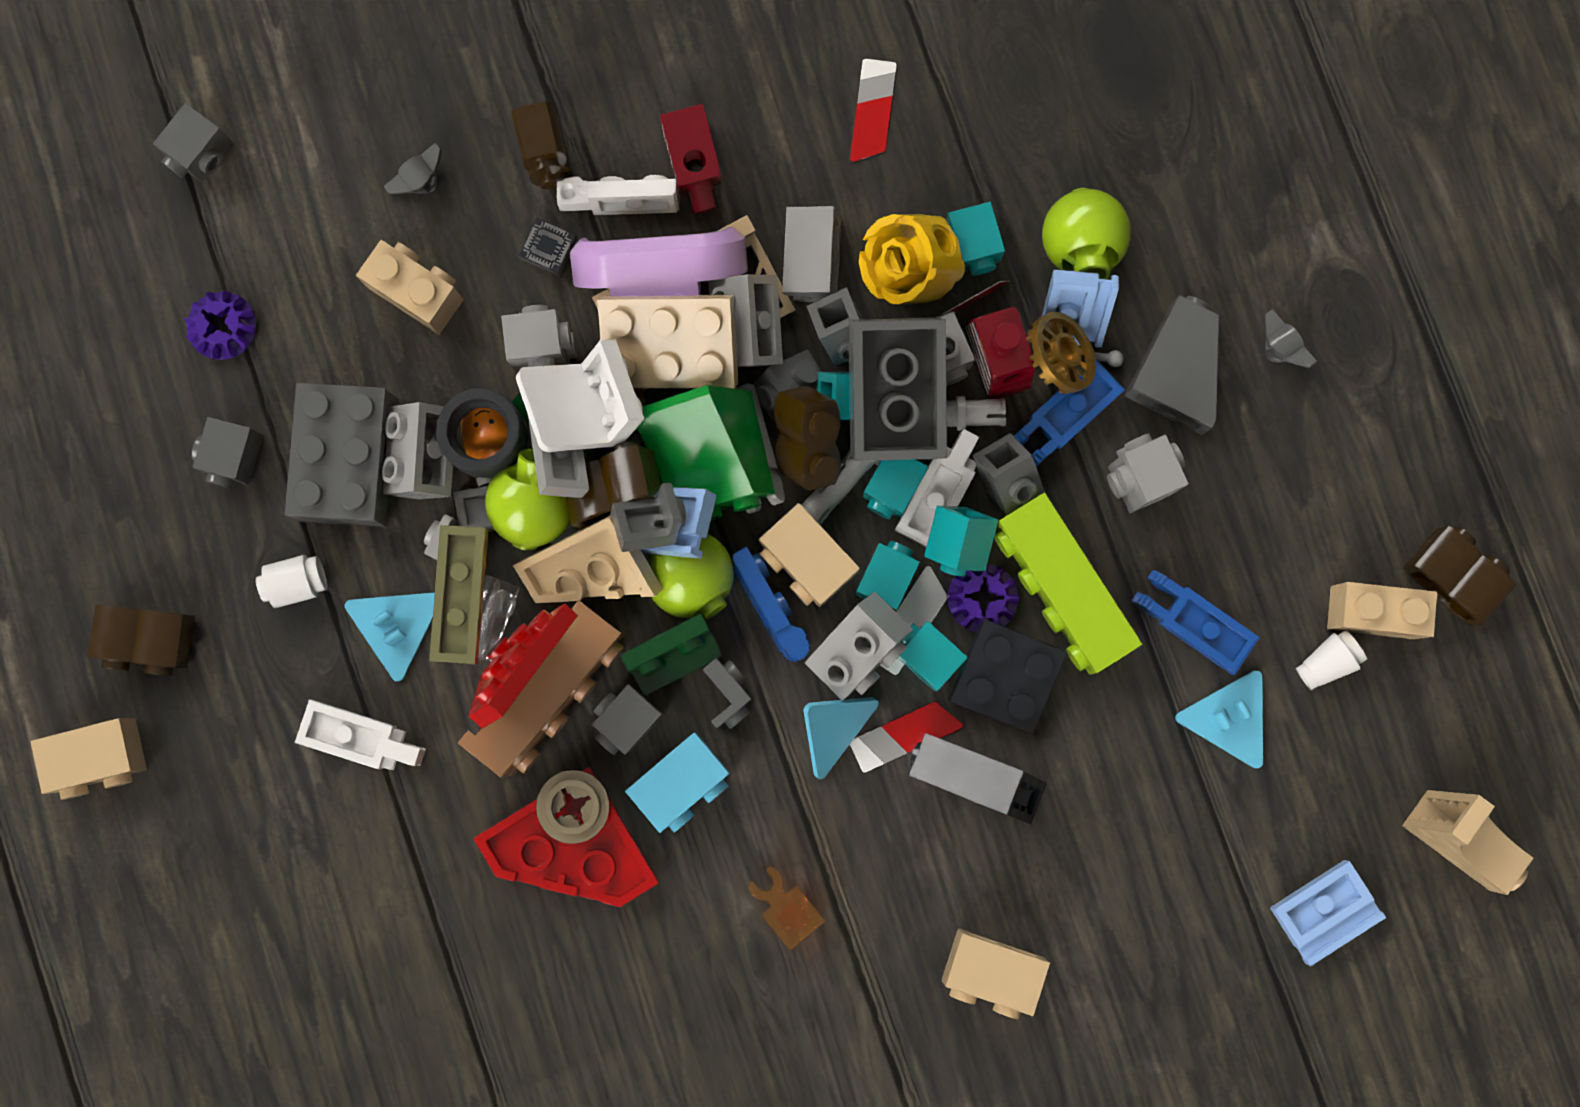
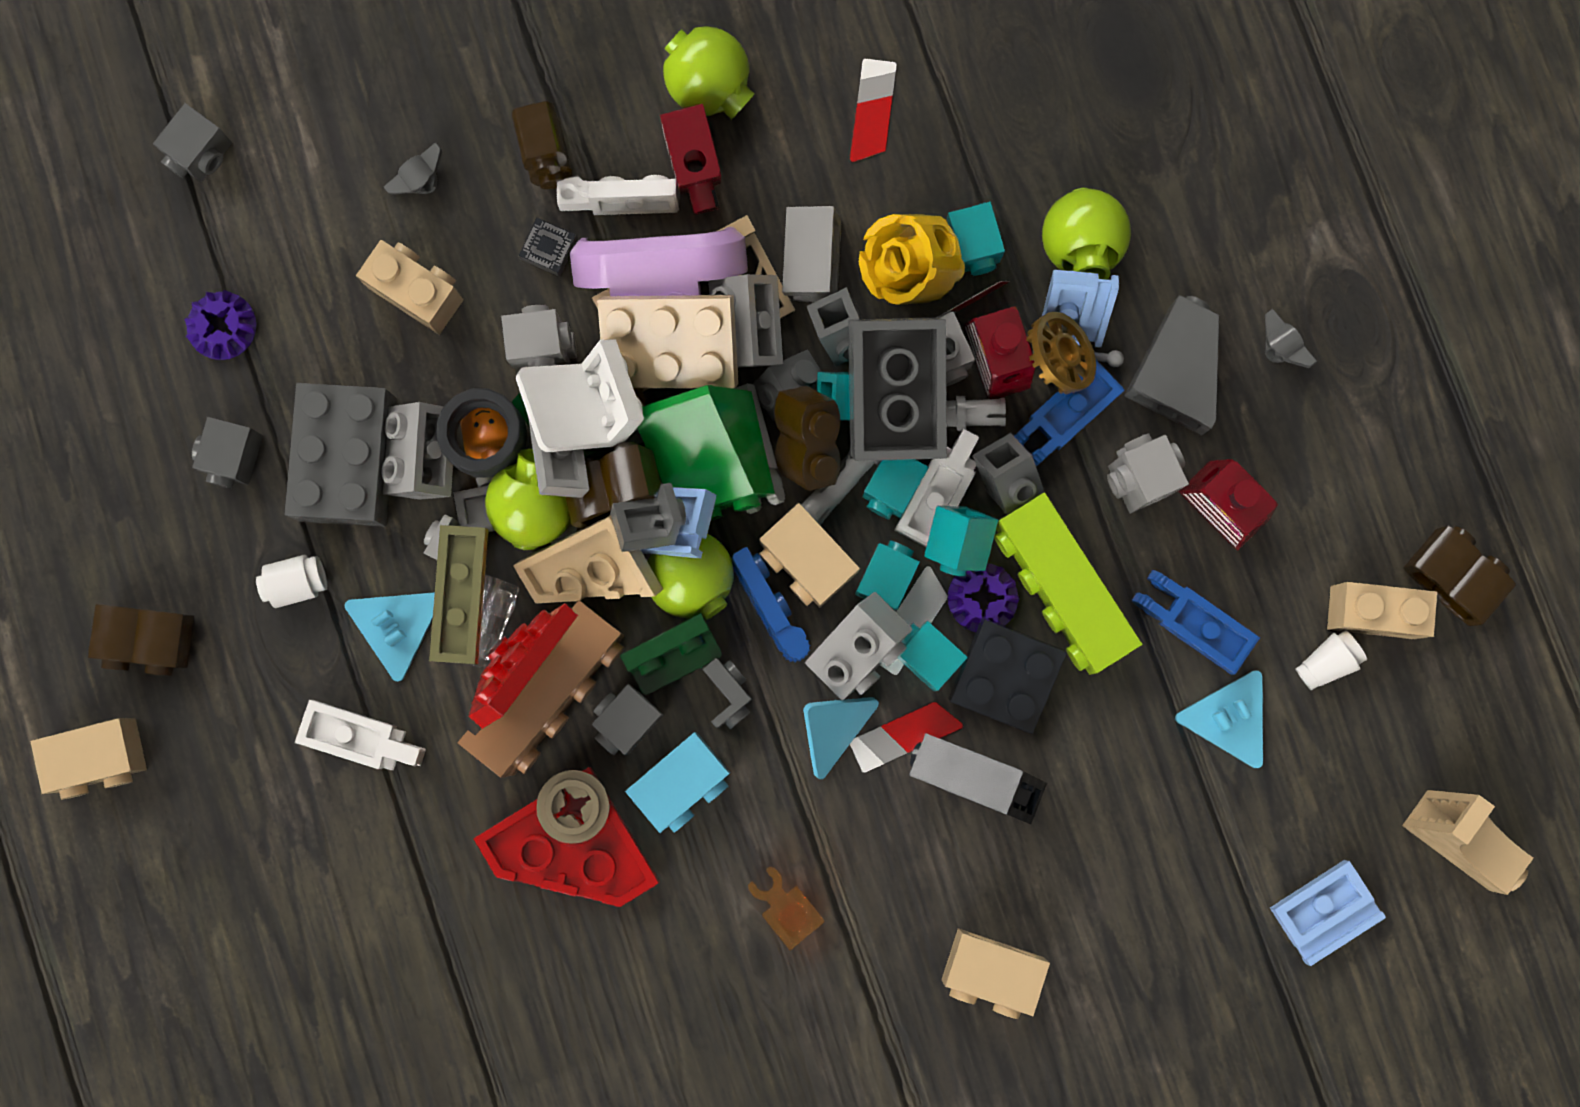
(707, 70): none -> lime brick
(1230, 500): none -> dark red torso

